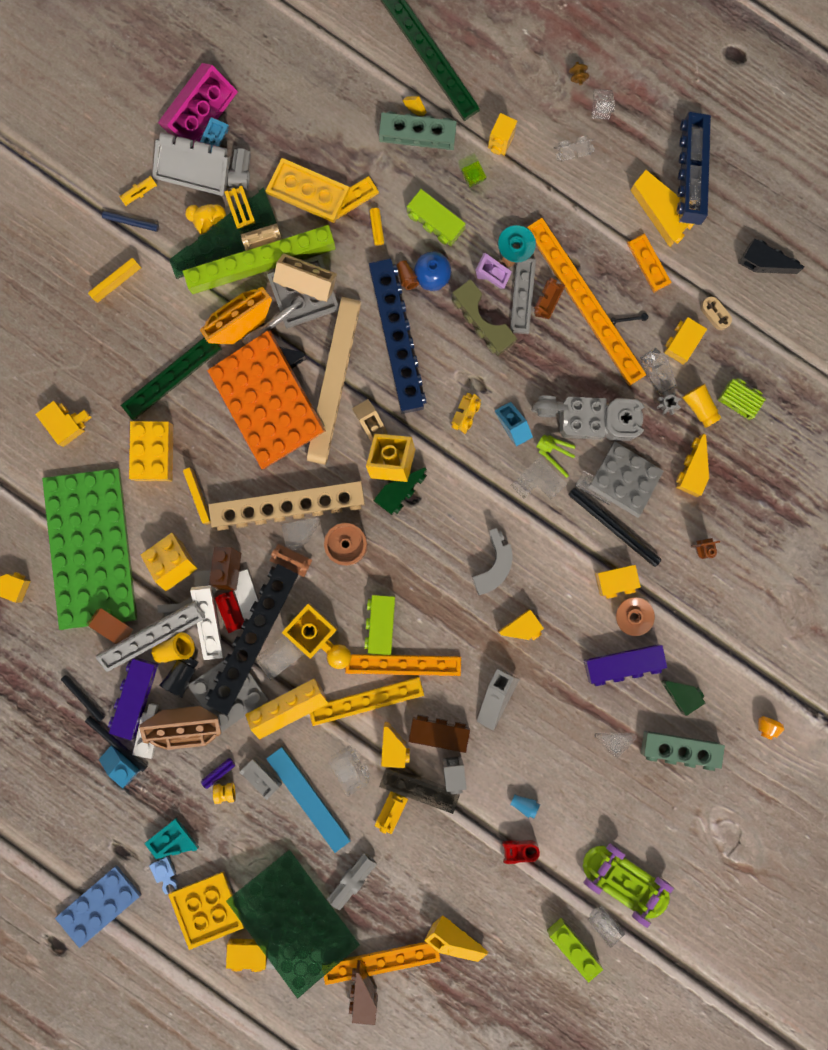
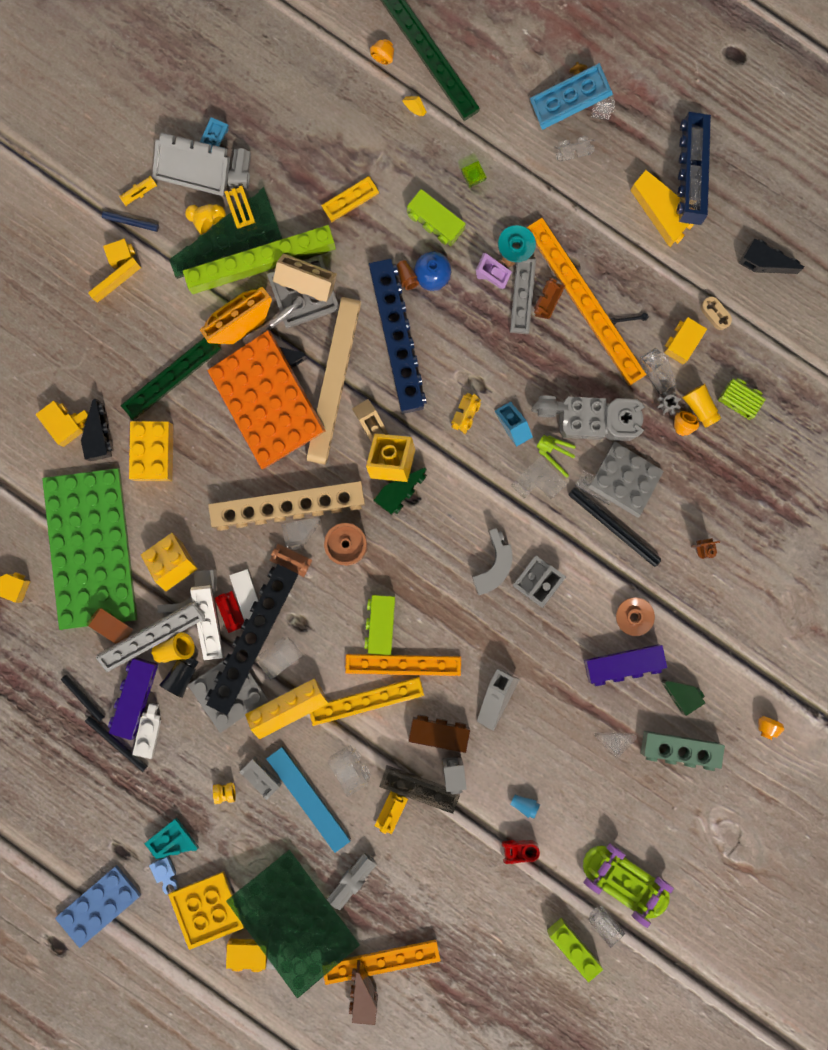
(95, 436): none -> black slope
(118, 767): dark azure slope -> none
(119, 252): none -> yellow brick
(181, 728): medium nougat wedge -> none
(197, 495): yellow tile -> none
(200, 99): dark pink slope -> none
(216, 774): dark purple axle -> none
(225, 568): reddish brown brick -> none
(261, 237): tan hinge -> none
(307, 190): yellow plate -> none
(337, 655): yellow brick -> none
(376, 226): yellow axle -> none
(382, 51): none -> light orange cone
(394, 748): yellow slope -> none
(408, 136): sand green brick -> none
(452, 941): yellow slope -> none
(497, 336): olive arch -> none
(502, 134): yellow brick -> none
(523, 627): yellow slope -> none
(539, 581): none -> light grey brick
(571, 96): none -> dark azure tile
(617, 581): yellow brick -> none
(649, 263): light orange tile -> none
(685, 423): none -> light orange cone
(696, 472): yellow slope -> none

